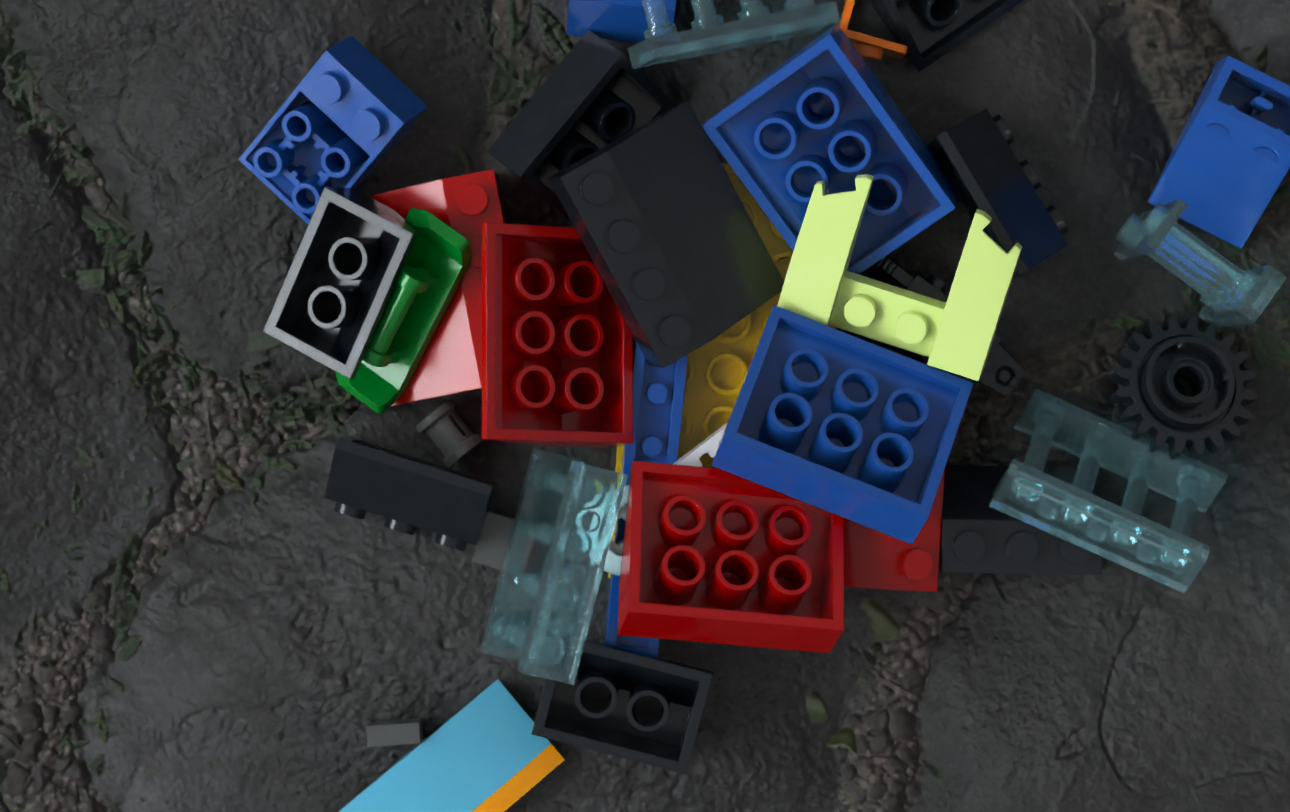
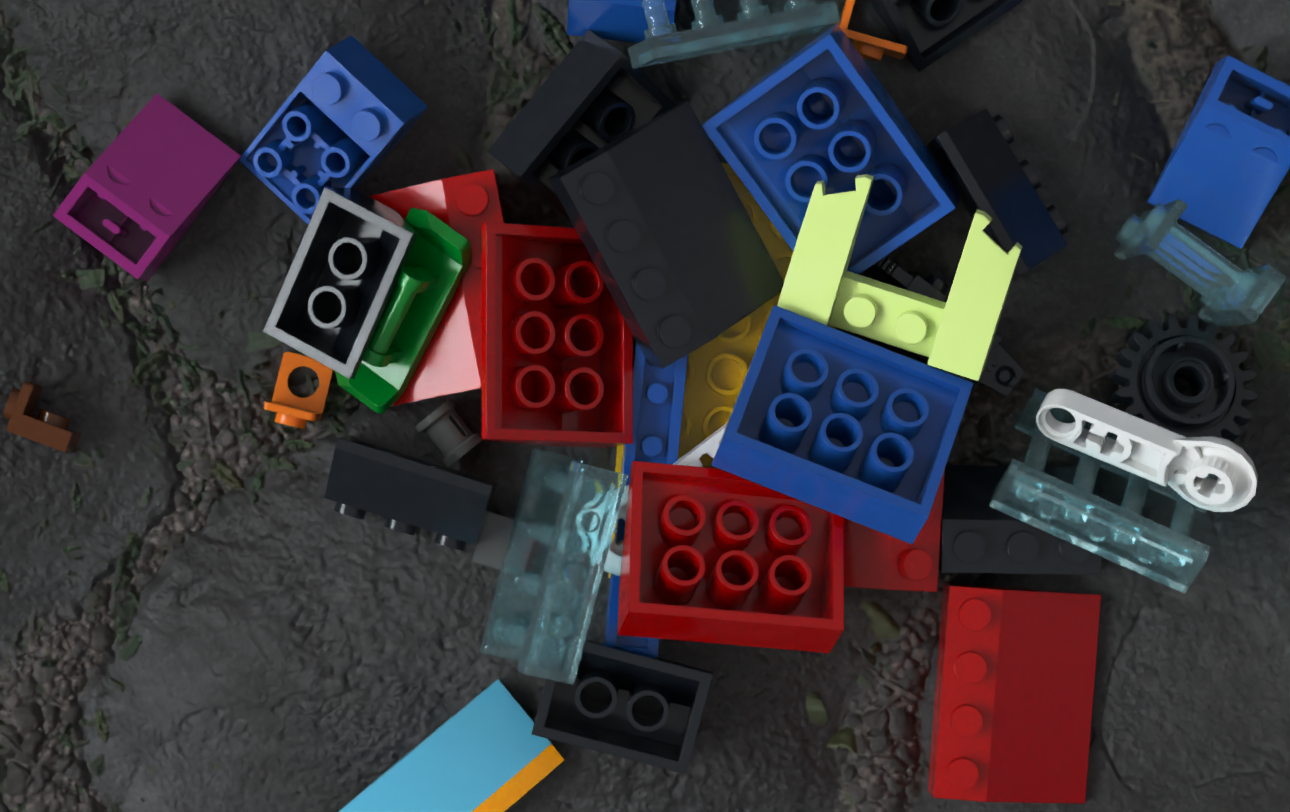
(47, 428): none -> reddish brown bracket
(147, 188): none -> magenta slope
(293, 409): none -> orange bracket
(395, 732): dark grey tile -> none
(1013, 694): none -> red slope
(1154, 451): none -> white beam

